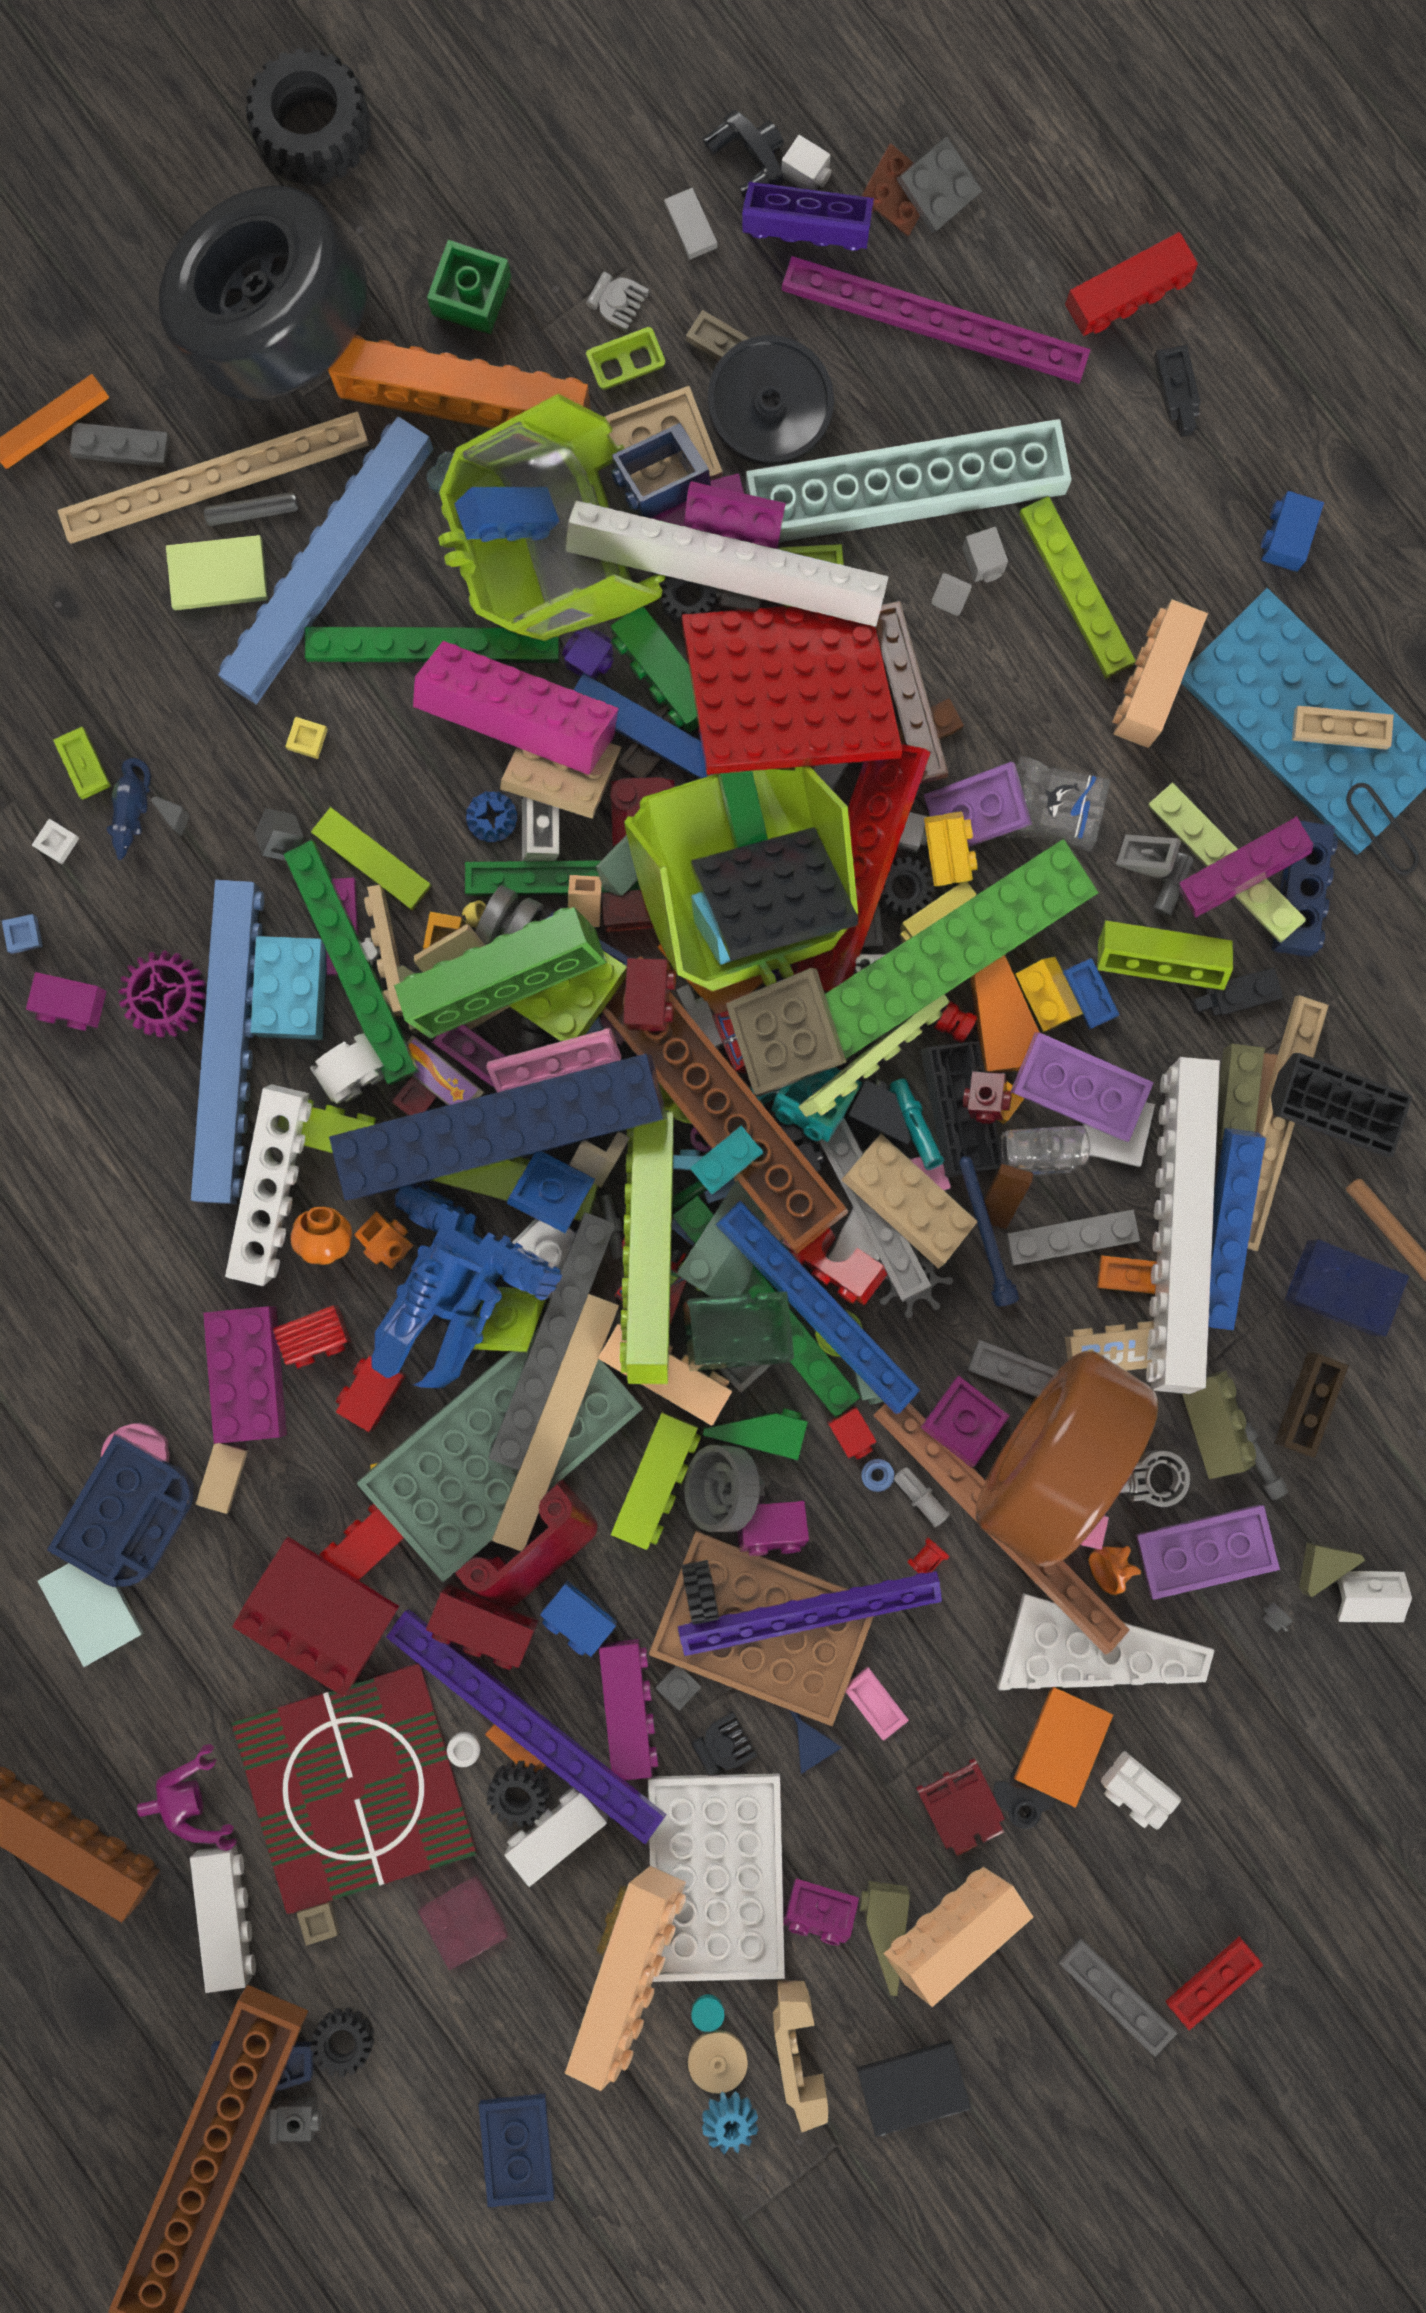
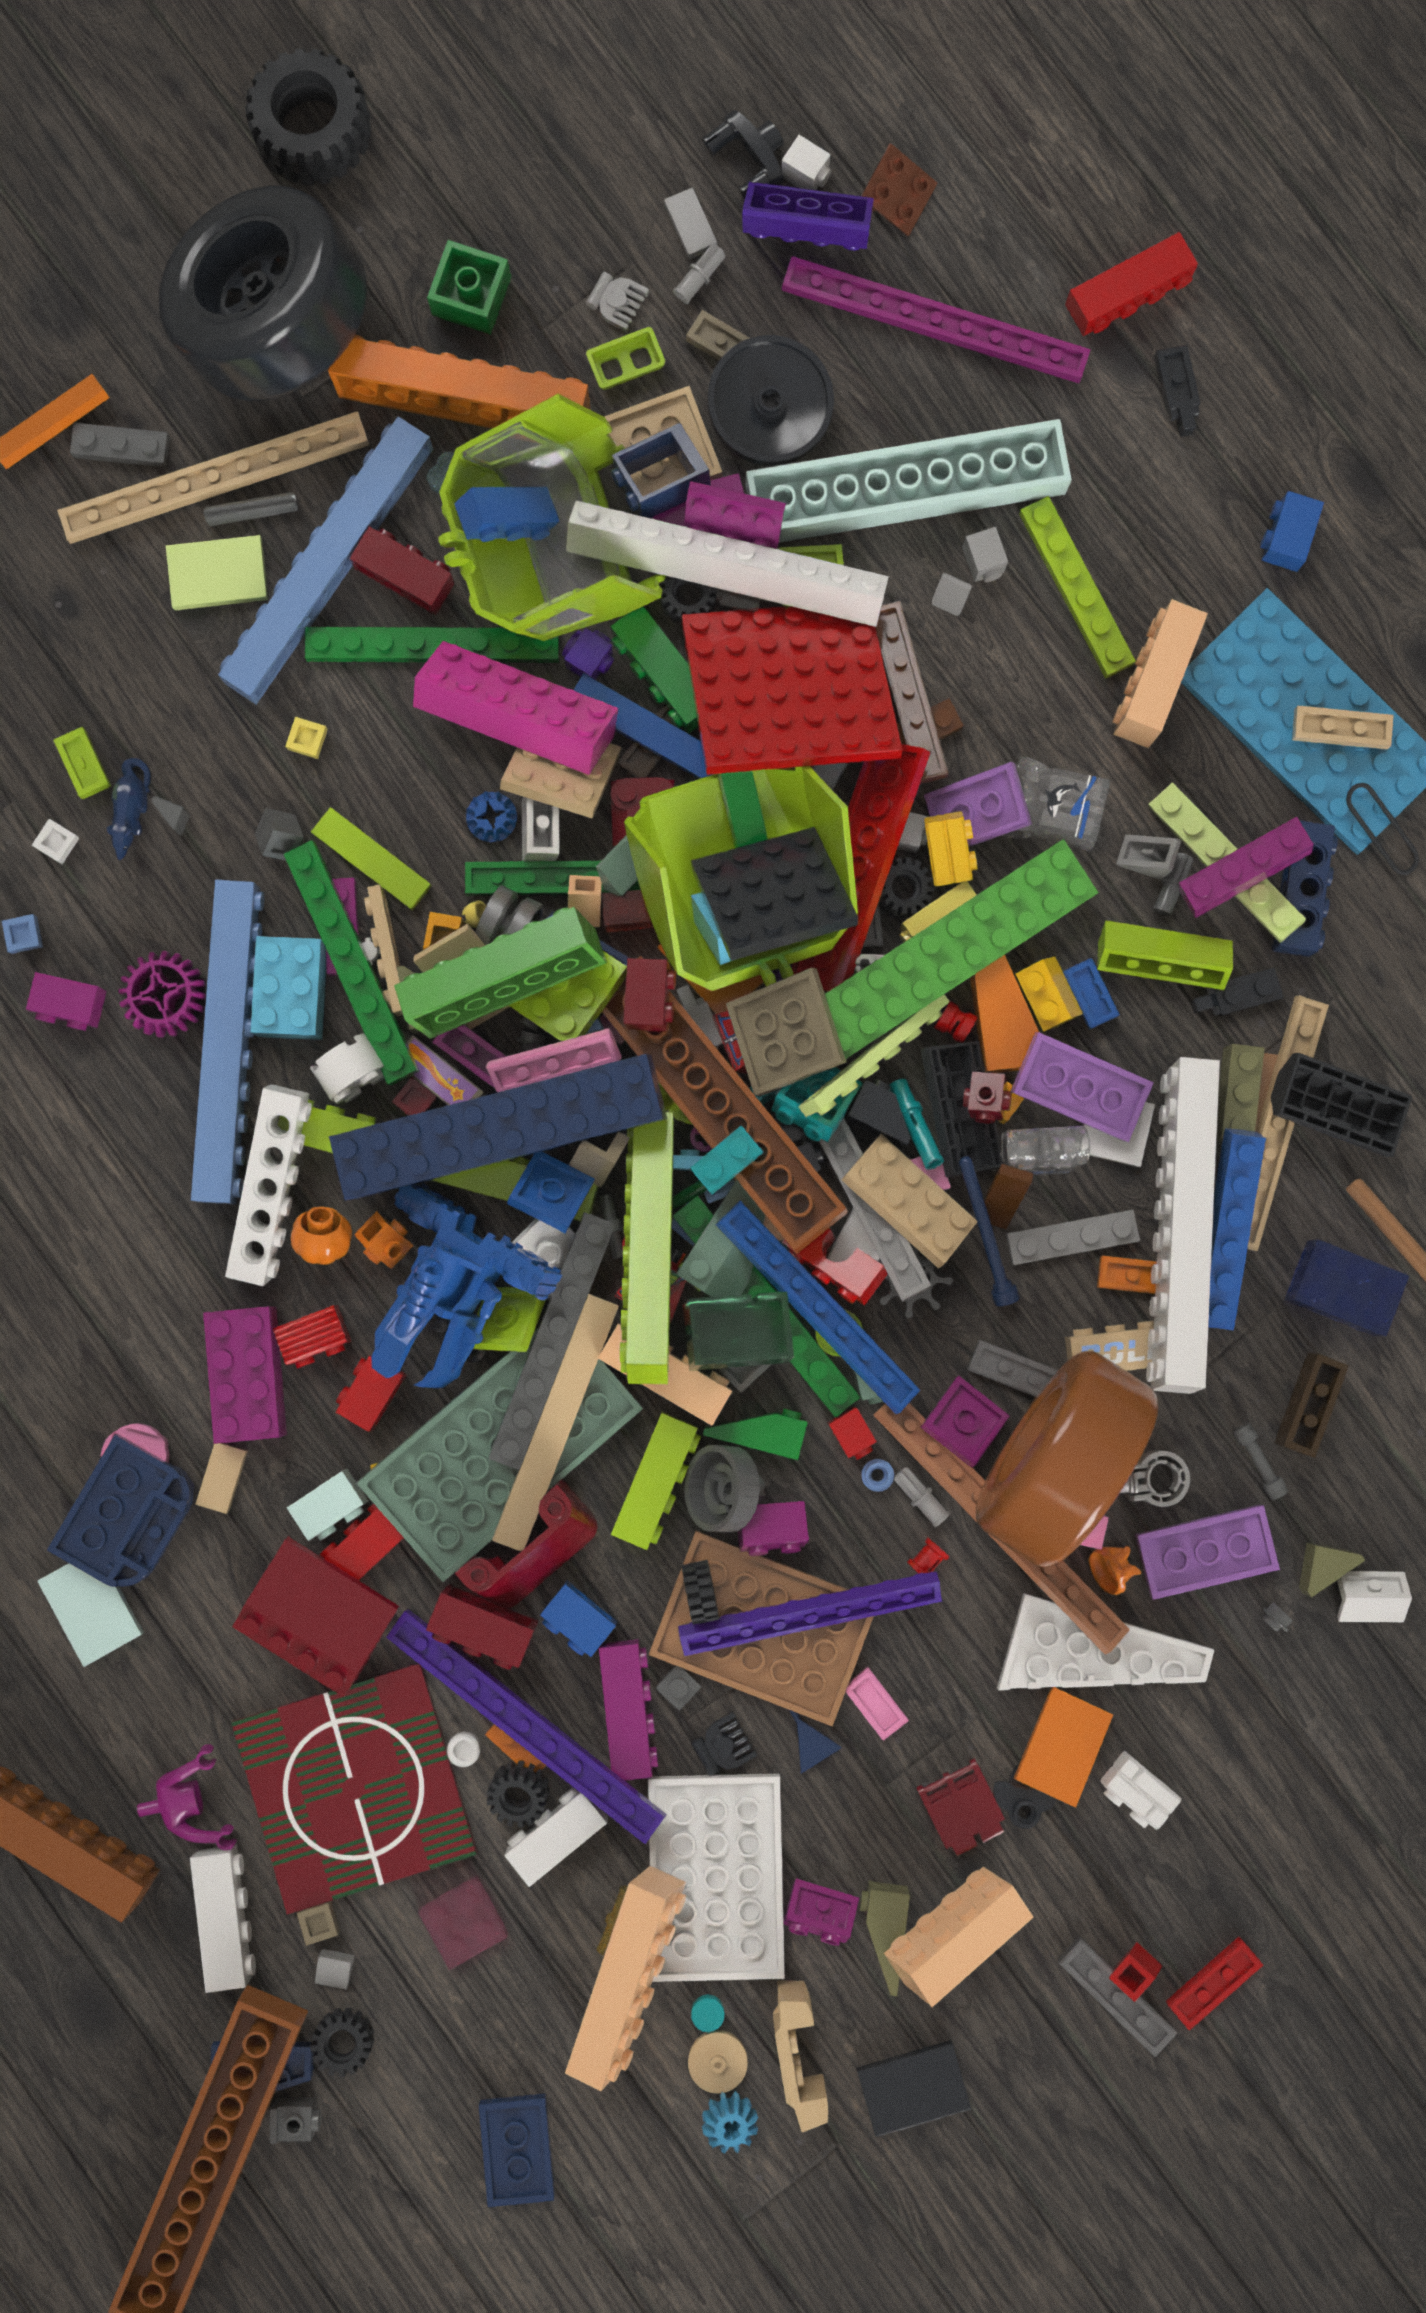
(327, 1505): none -> light aqua brick
(334, 1969): none -> light grey slope
(402, 569): none -> dark red brick
(699, 273): none -> light grey axle
(939, 184): dark grey plate -> none
(1135, 1972): none -> red brick
(1220, 1427): olive brick -> none

